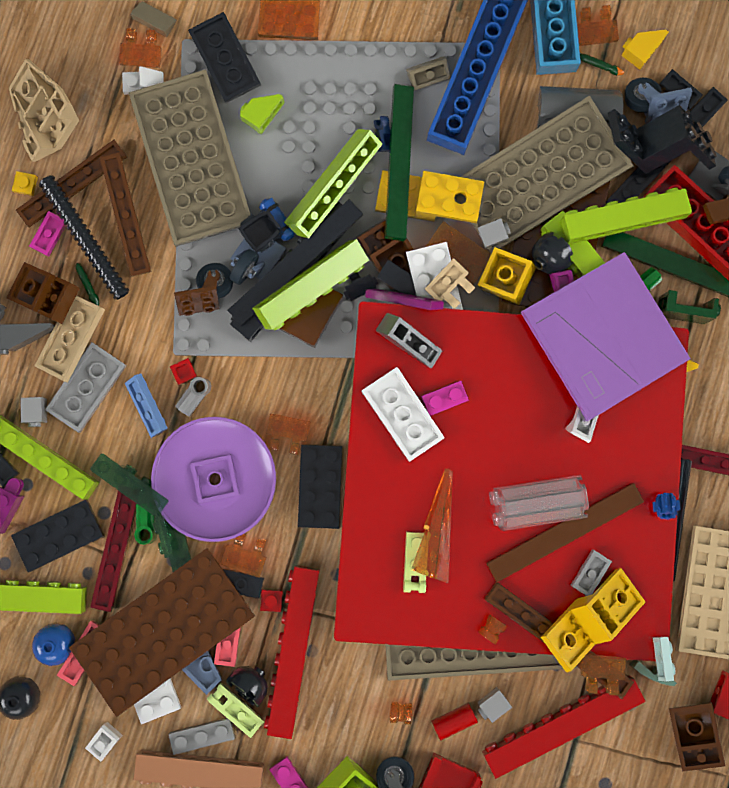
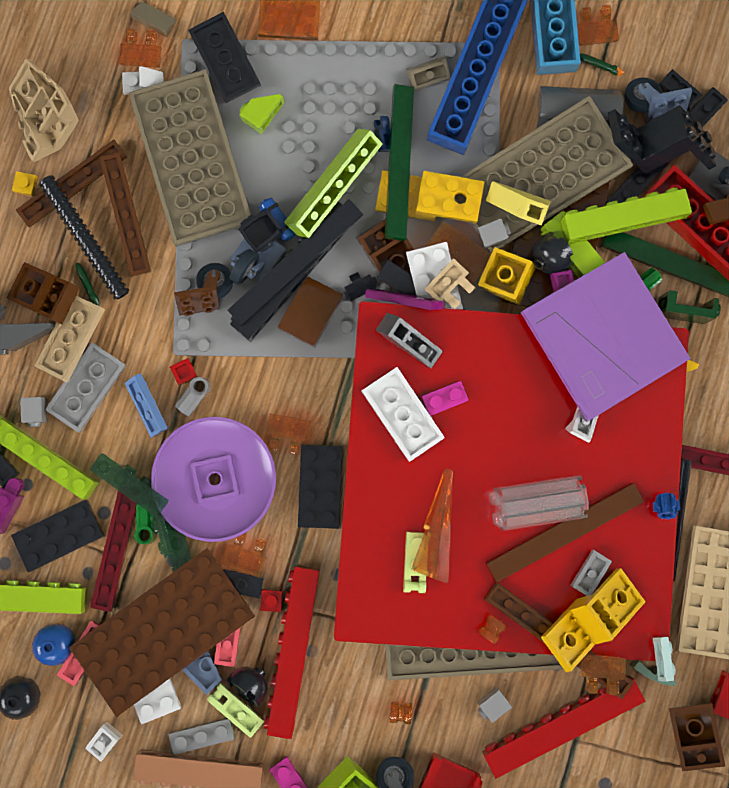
(48, 234): dark pink plate -> none
(311, 284): lime brick -> none
(454, 721): red brick -> none
(518, 202): none -> light yellow slope
(642, 46): yellow slope -> none

